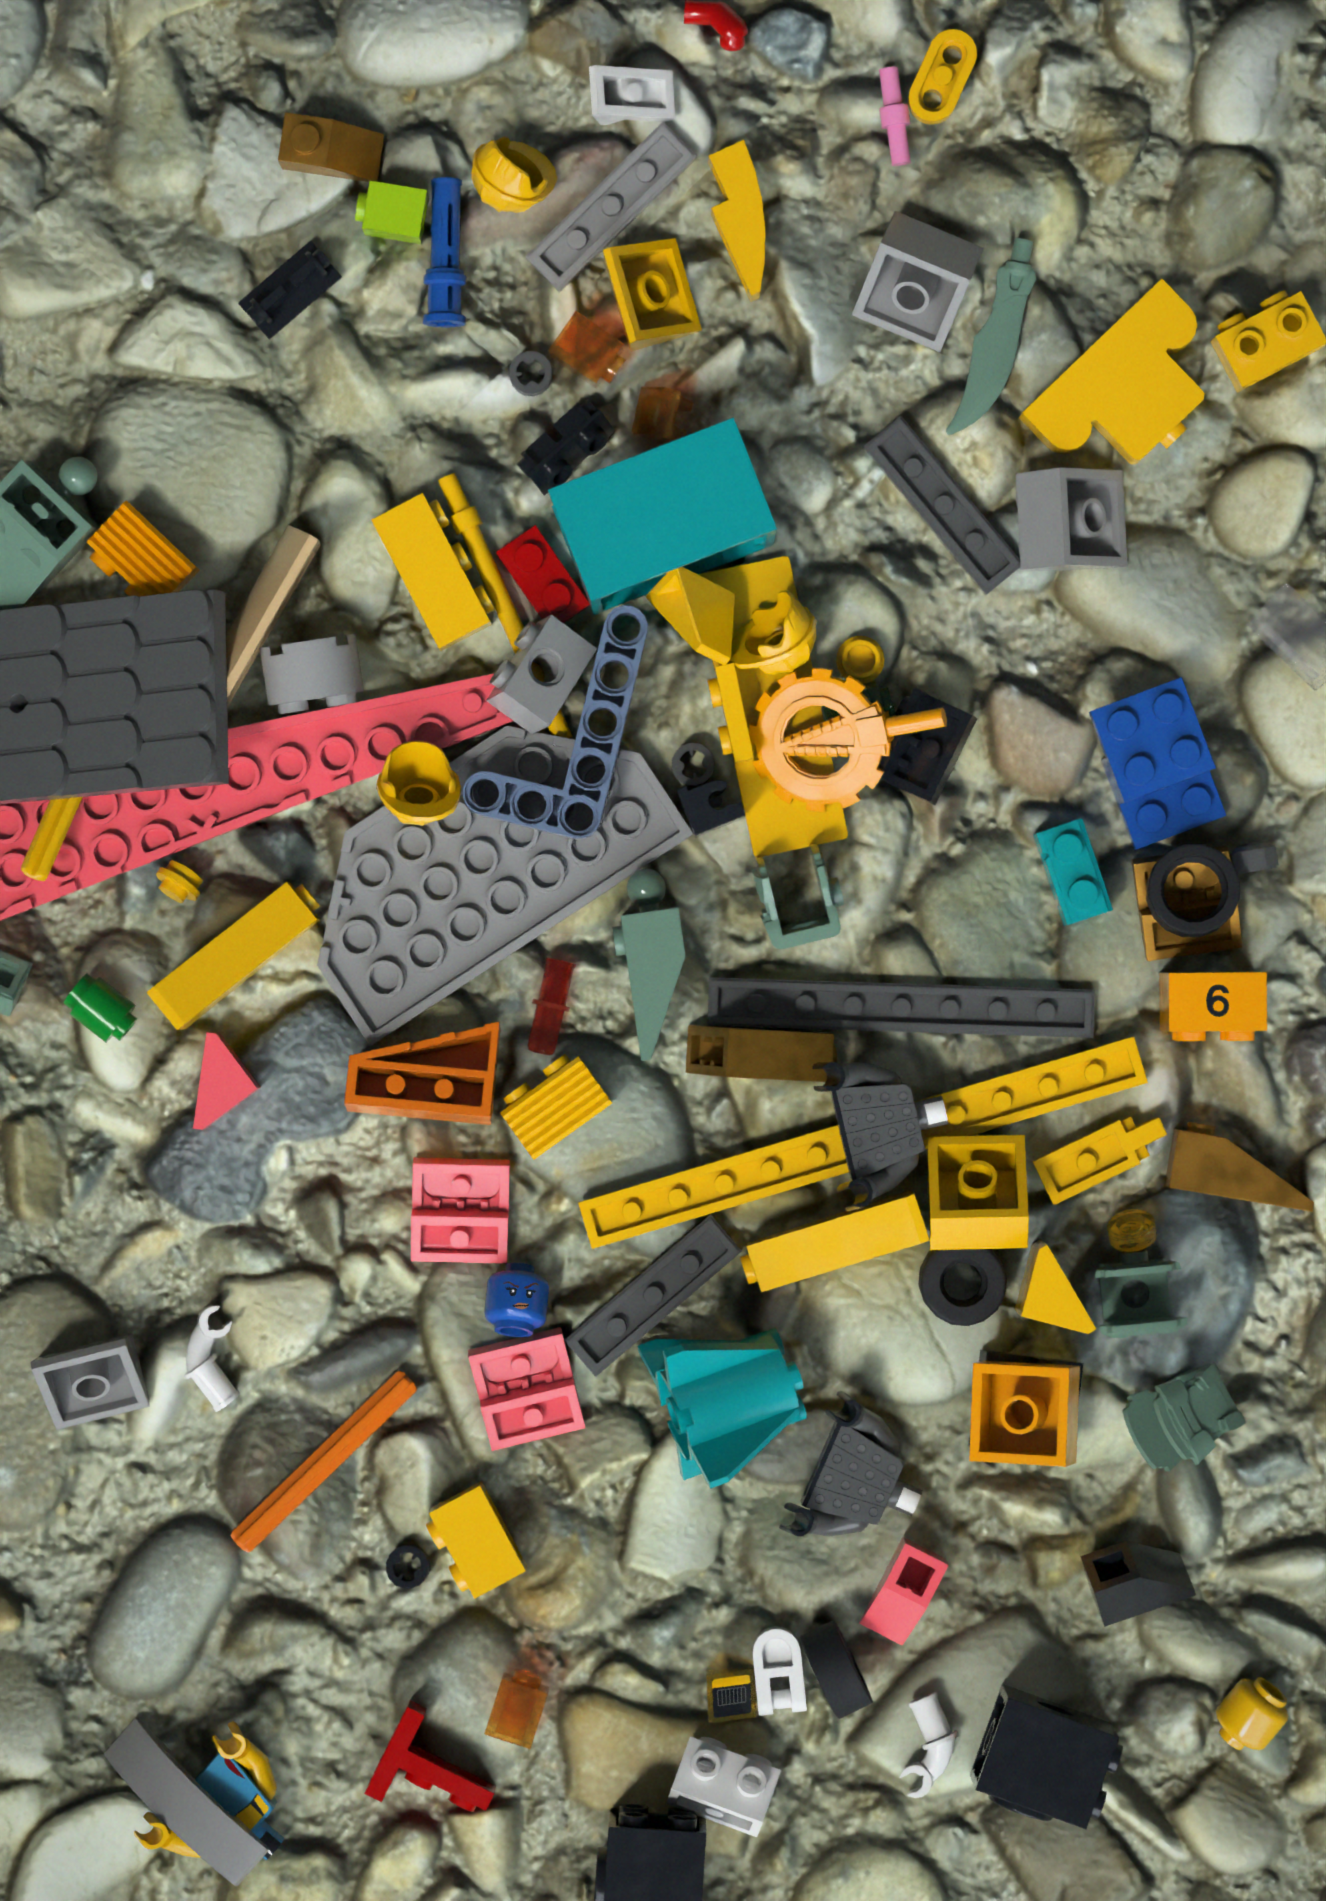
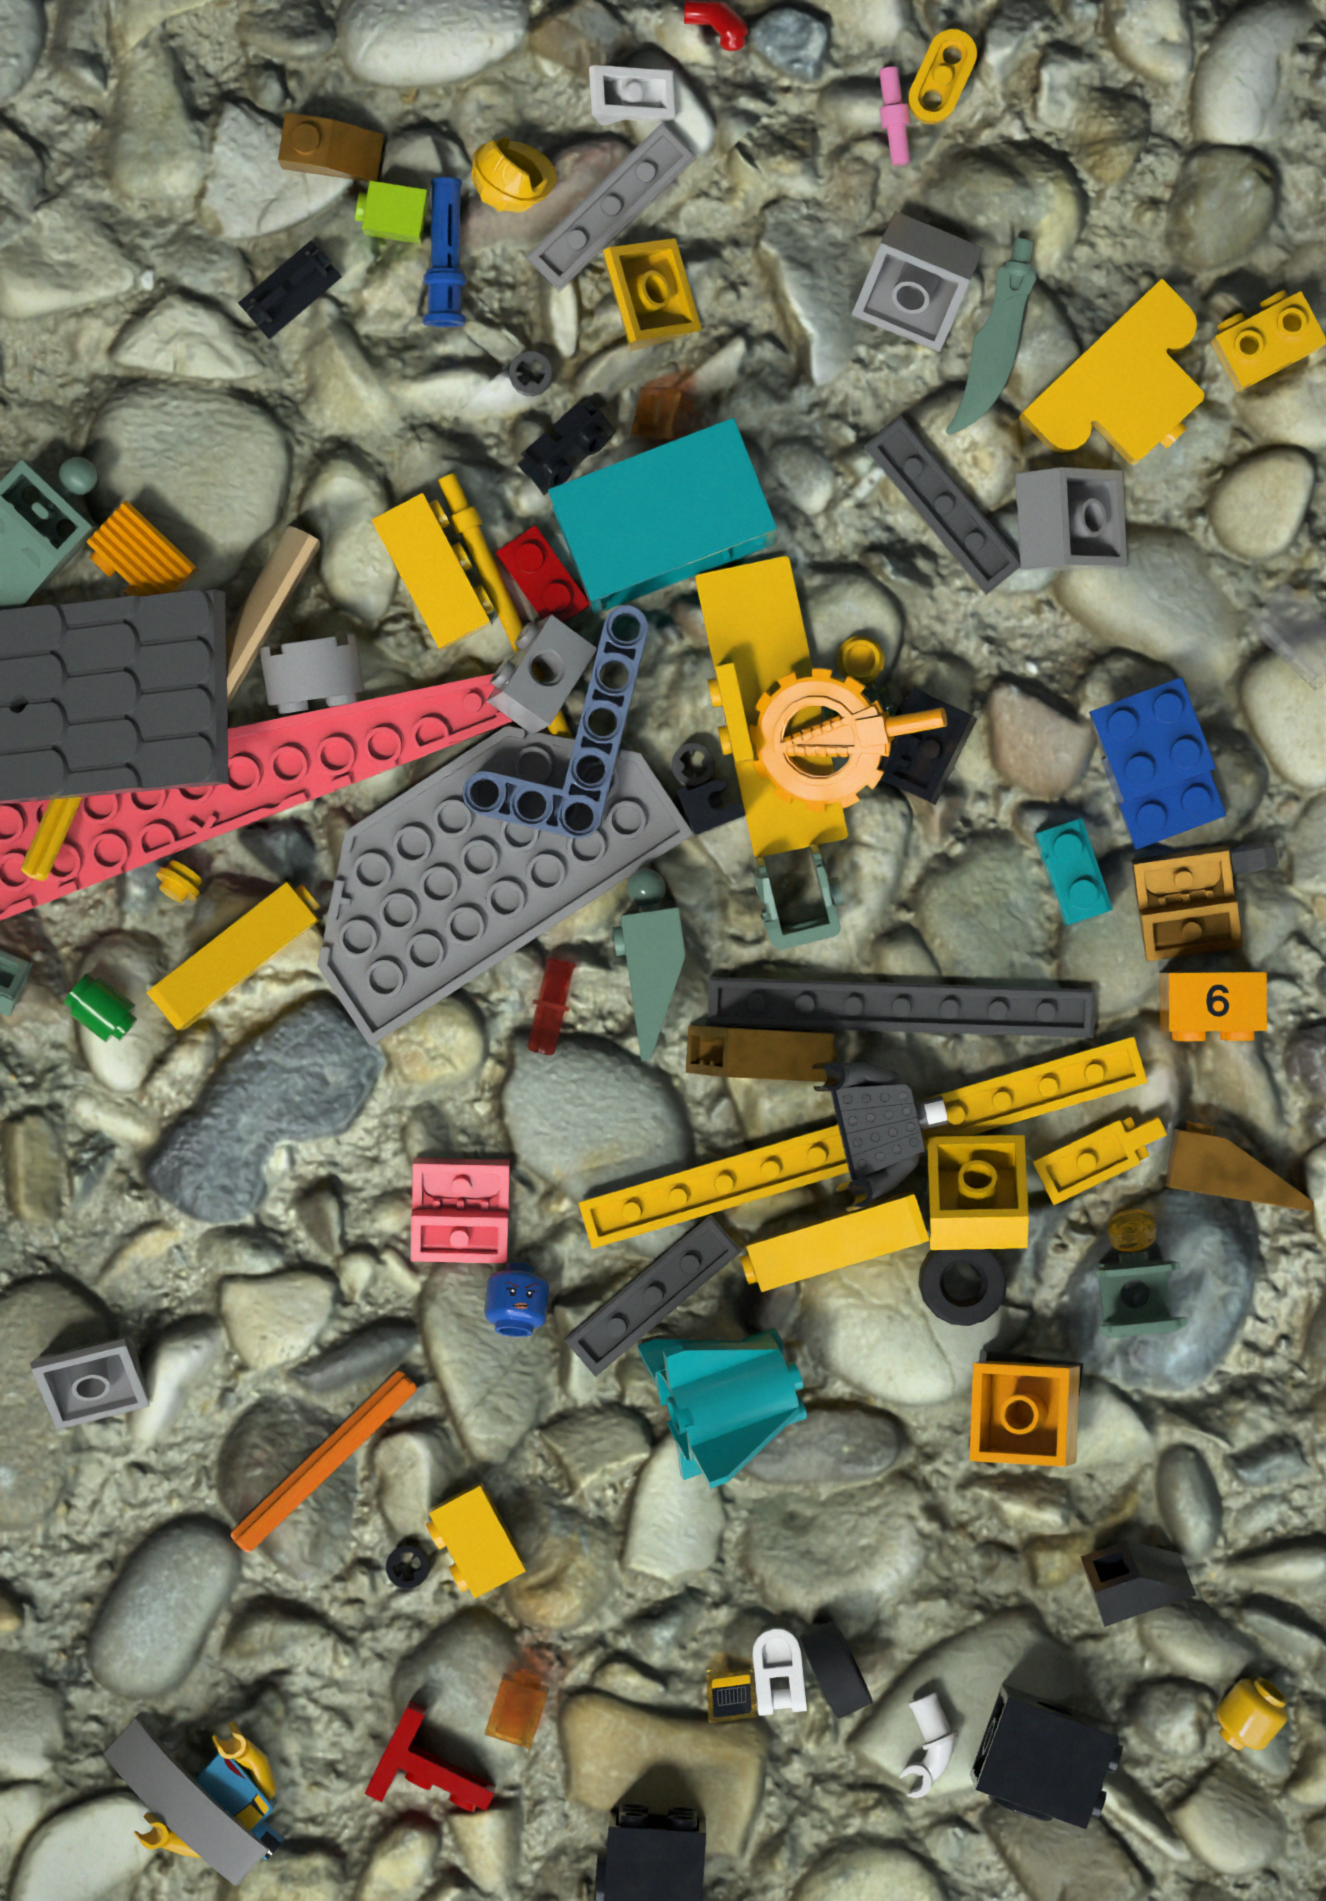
(202, 1363): white piece -> none
(222, 1082): coral slope -> none
(418, 783): yellow piece -> none
(429, 1078): orange wedge -> none
(526, 1389): coral slope -> none
(555, 1106): yellow brick -> none
(588, 351): clear orange brick -> none
(697, 611): yellow slope -> none
(724, 1785): white brick -> none
(741, 215): yellow slope -> none
(776, 637): yellow piece -> none
(853, 1477): dark grey torso -> none
(904, 1591): coral slope -> none
(1048, 1294): yellow slope -> none
(1181, 1417): sand green piece -> none
(1193, 854): black tyre -> none

